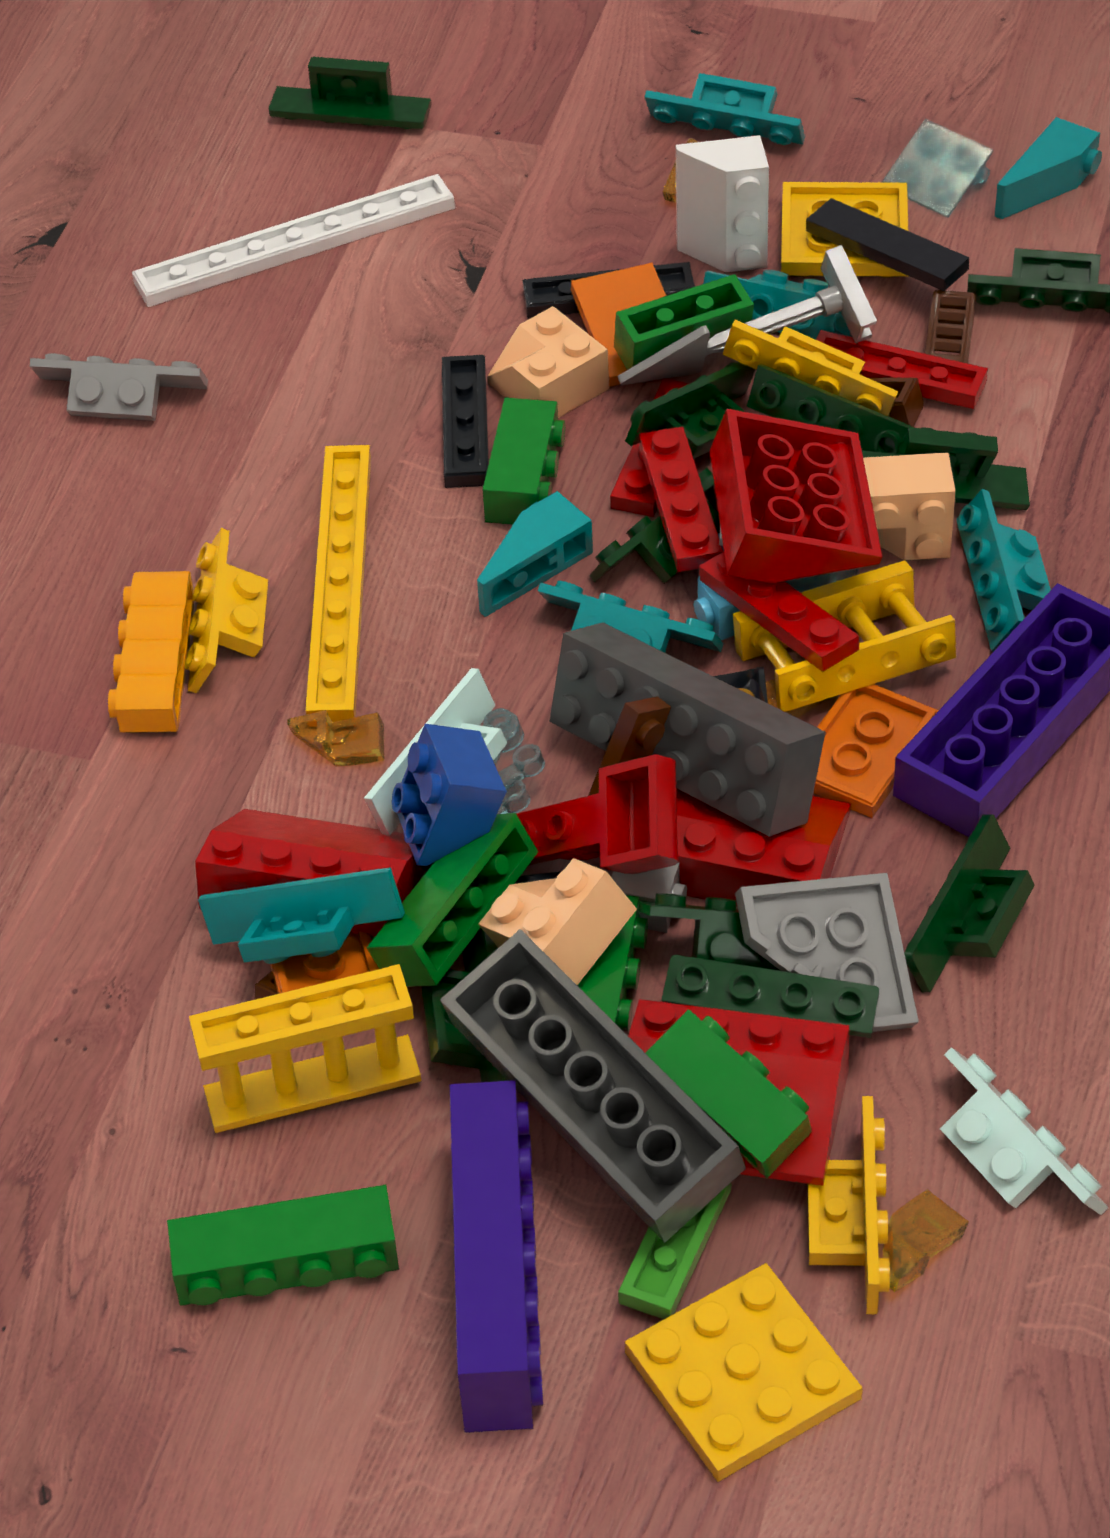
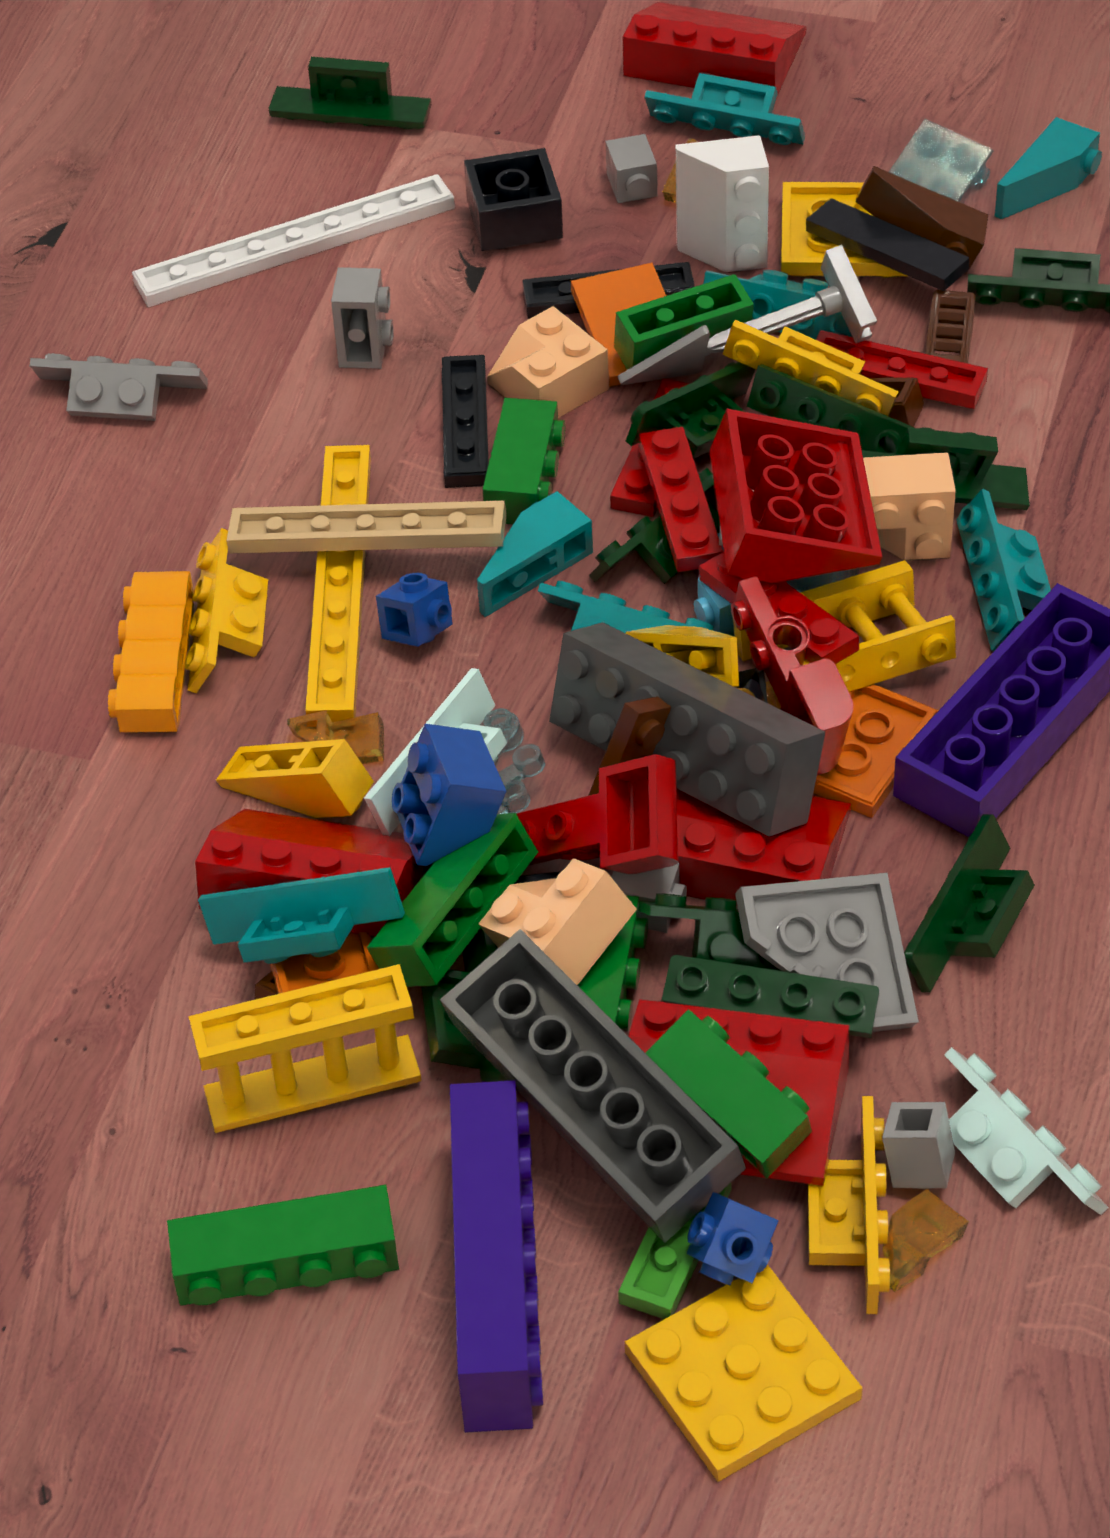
(300, 776): none -> yellow slope
(360, 317): none -> light grey brick
(367, 527): none -> tan plate
(414, 609): none -> blue brick
(513, 199): none -> black brick
(631, 168): none -> light grey brick
(680, 42): none -> red slope
(697, 646): none -> yellow slope
(731, 1240): none -> blue brick
(804, 691): none -> red plate
(918, 1145): none -> light grey brick
(924, 212): none -> reddish brown slope

